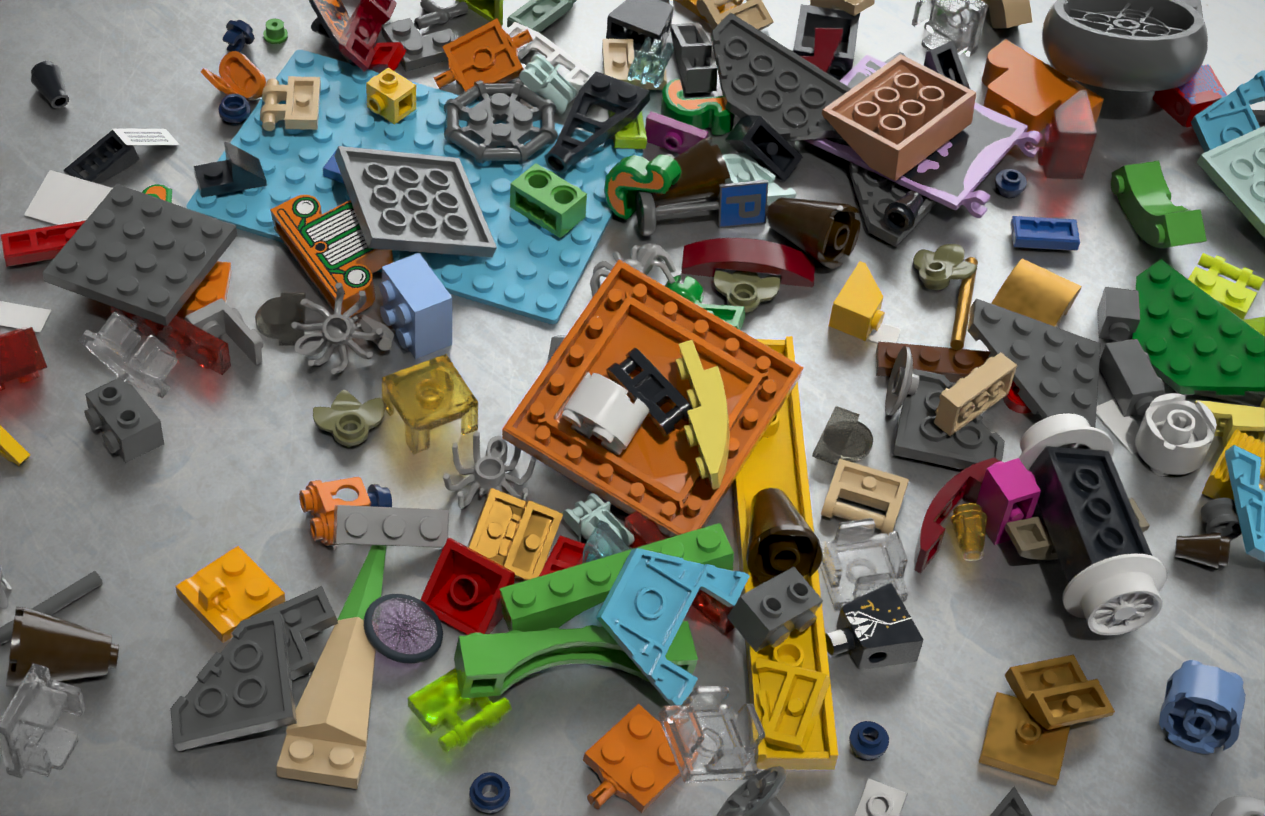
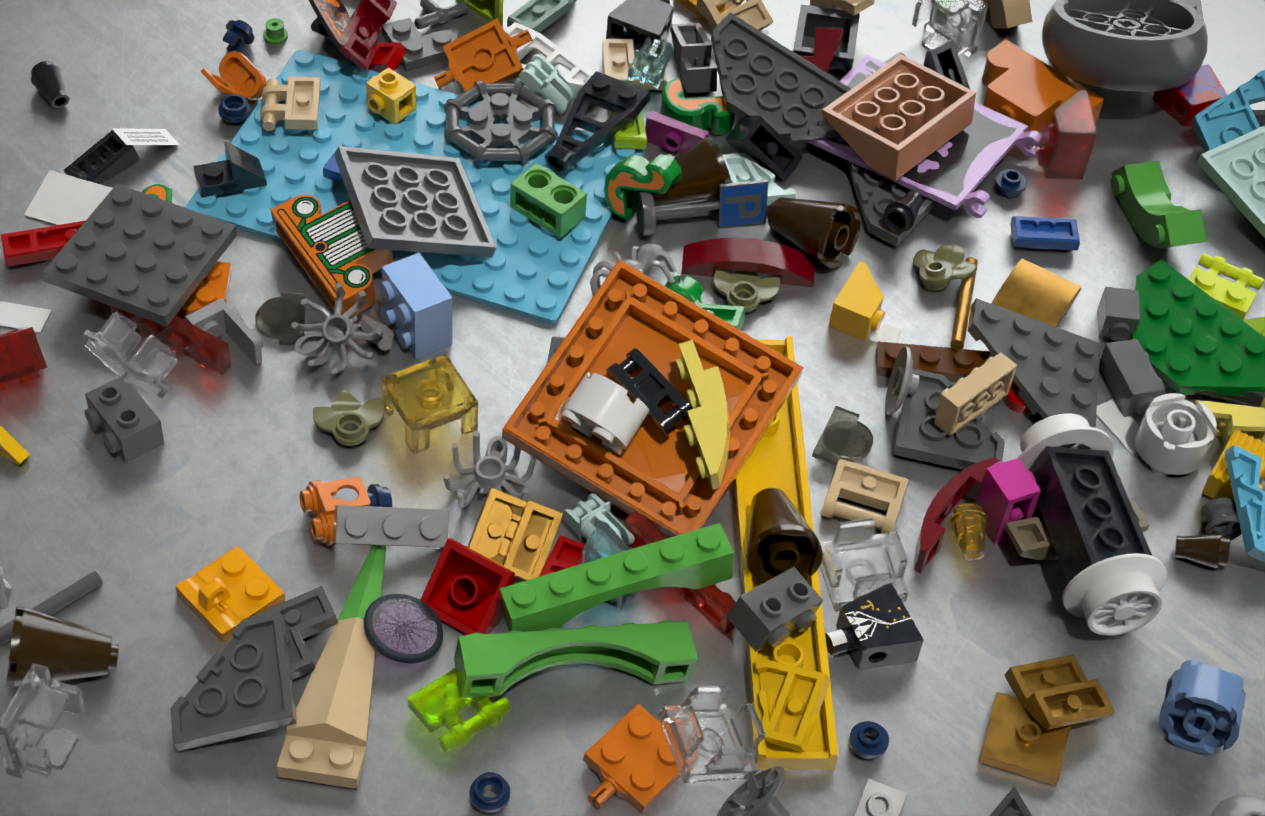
(650, 605): medium azure wing -> none

